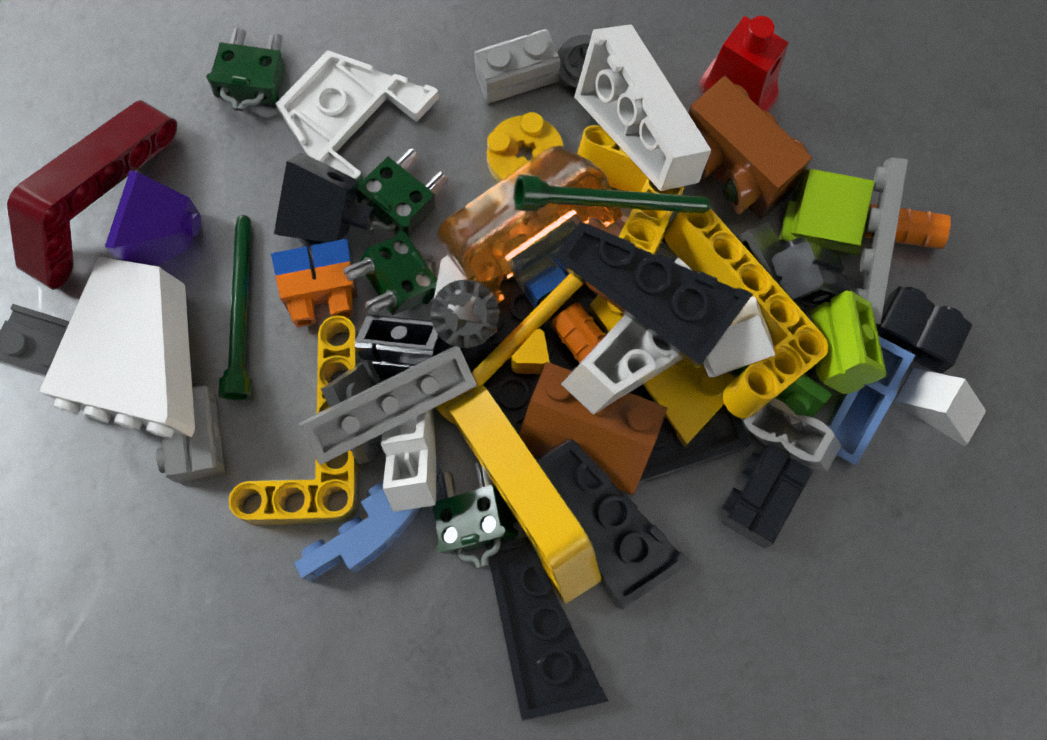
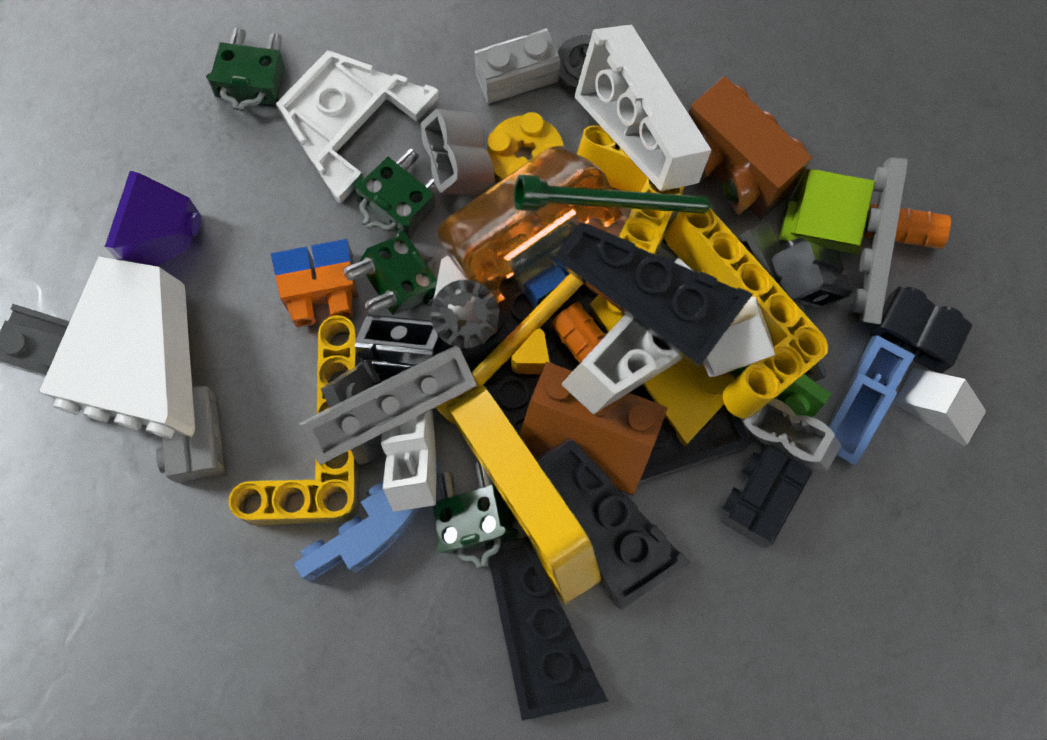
(74, 180): dark red beam -> none
(235, 382): dark green piece -> none
(319, 202): black torso -> none
(457, 152): none -> light grey brick
(750, 59): red piece -> none
(852, 342): lime brick -> none

